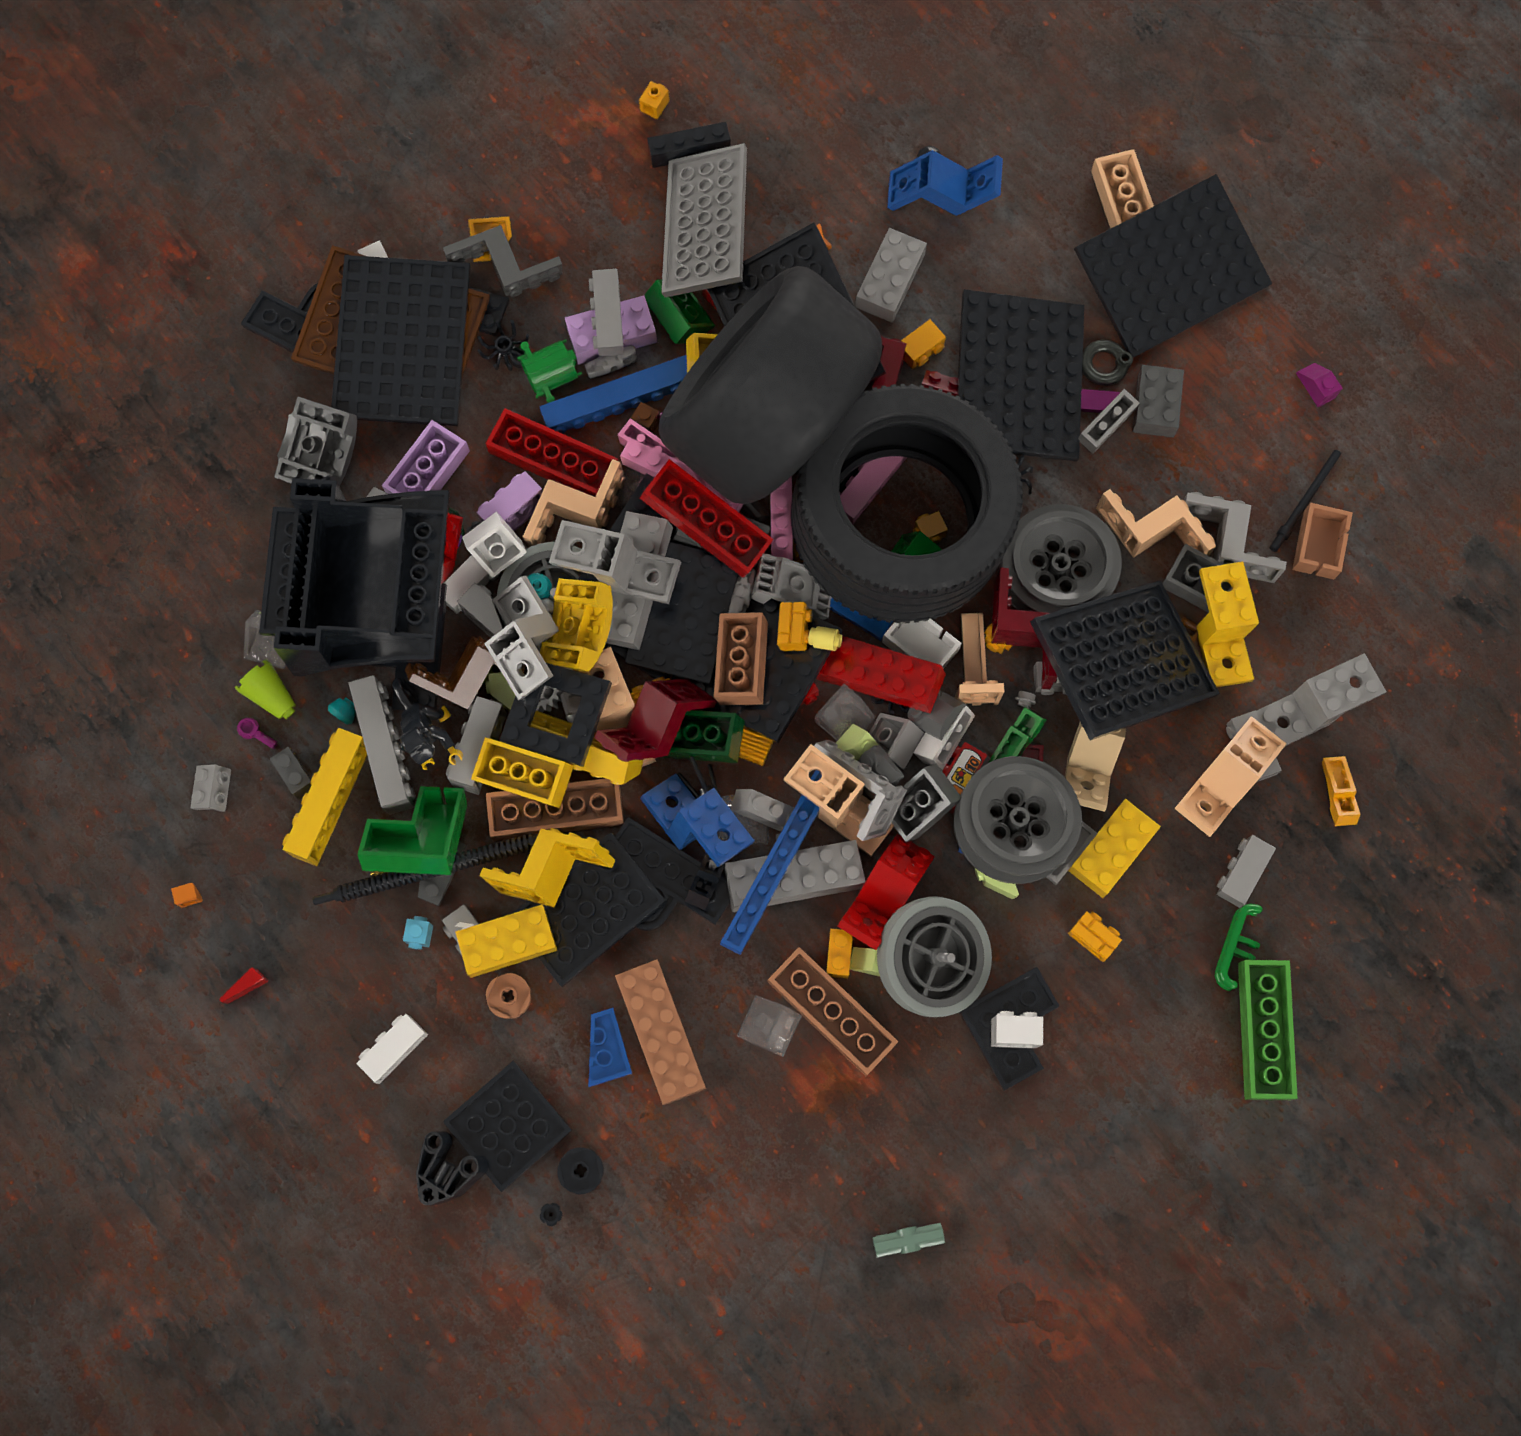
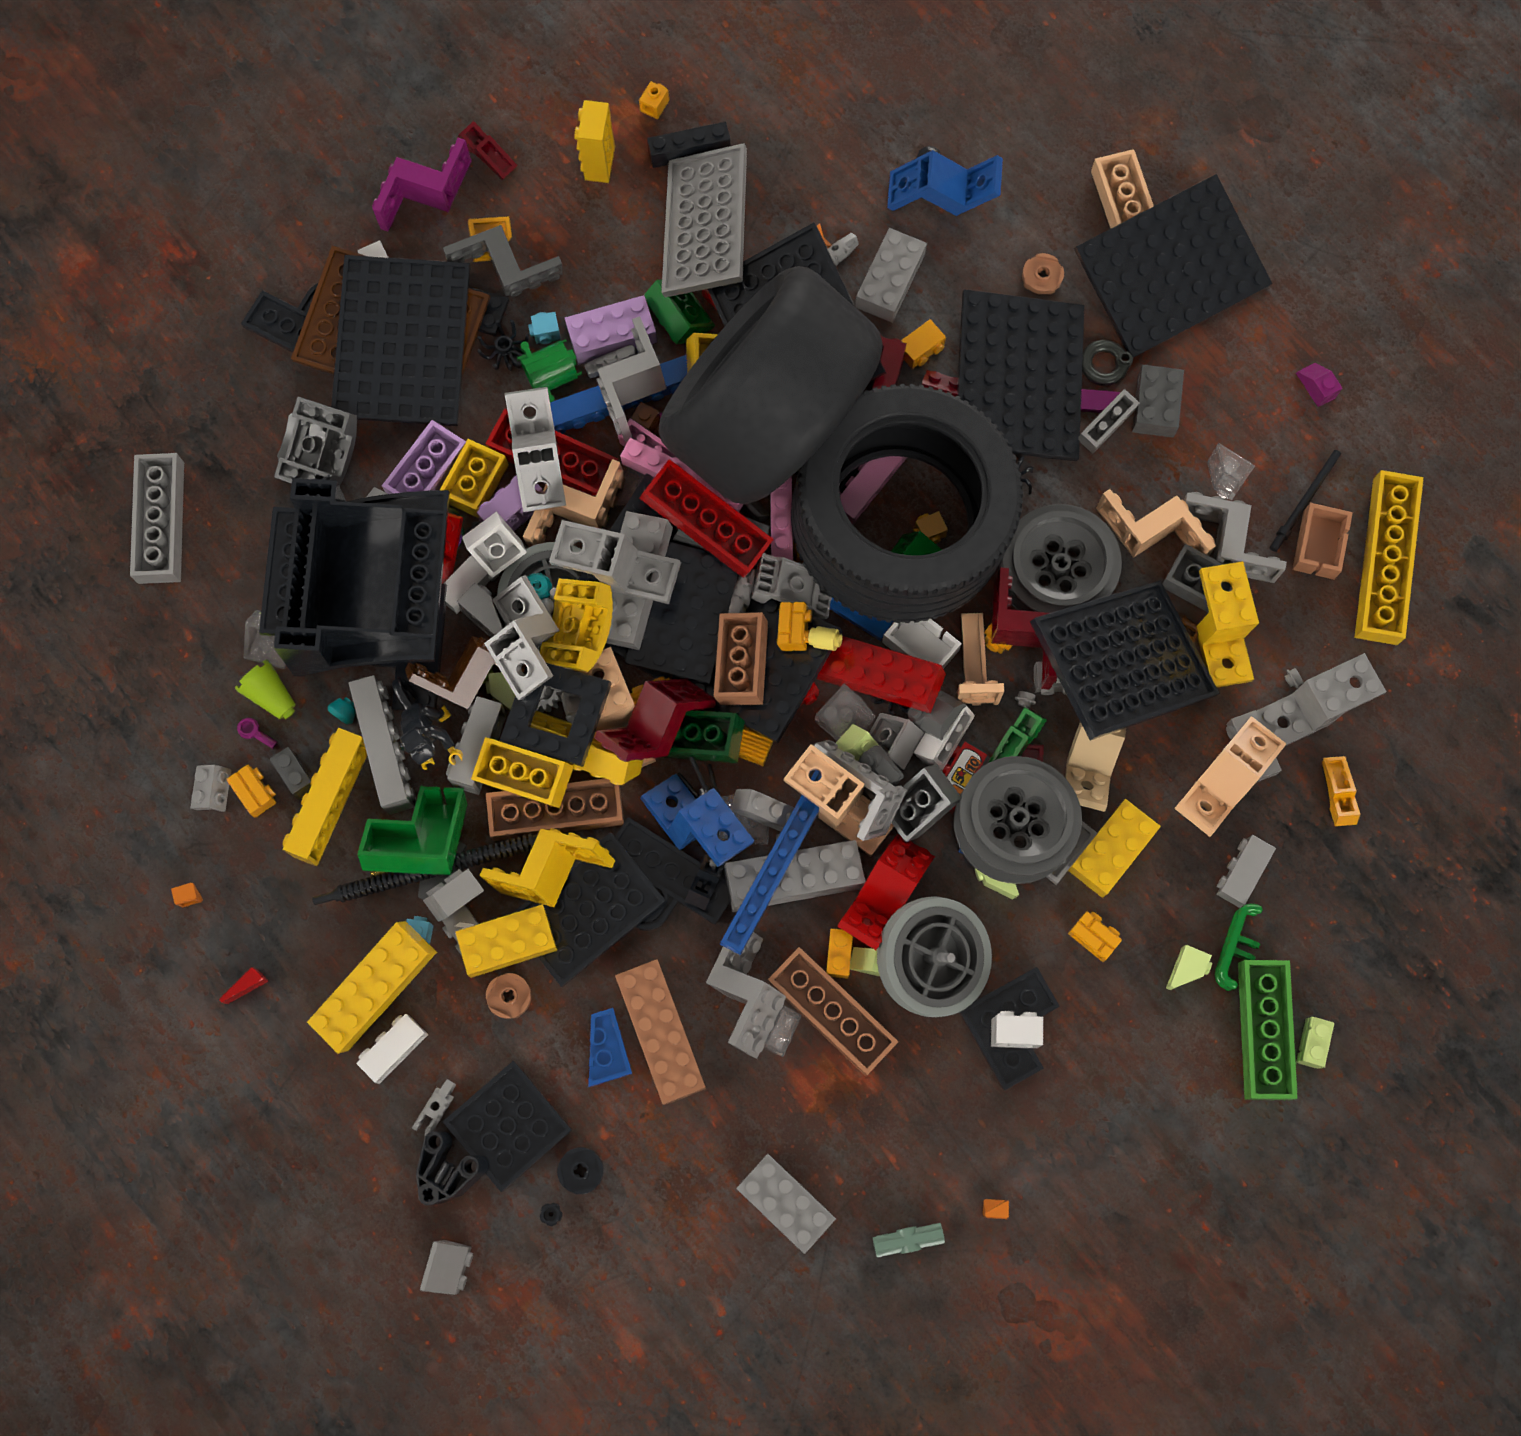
(157, 518): none -> light grey brick
(252, 791): none -> light orange brick
(371, 987): none -> yellow brick
(421, 184): none -> magenta bracket
(440, 1096): none -> light grey hinge
(446, 1267): none -> light grey slope
(457, 891): none -> light grey brick
(474, 477): none -> yellow brick
(487, 150): none -> dark red slope
(535, 449): none -> light grey bracket
(544, 327): none -> medium azure brick
(595, 141): none -> yellow brick
(607, 312): light grey brick -> none
(631, 379): none -> light grey bracket
(761, 999): none -> light grey bracket
(786, 1203): none -> light grey brick
(843, 248): none -> light grey hinge
(996, 1209): none -> orange slope
(1041, 285): none -> nougat plate
(1189, 966): none -> yellowish green slope
(1228, 471): none -> clear slope
(1293, 678): none -> light grey plate
(1315, 1042): none -> yellowish green brick
(1389, 558): none -> yellow brick

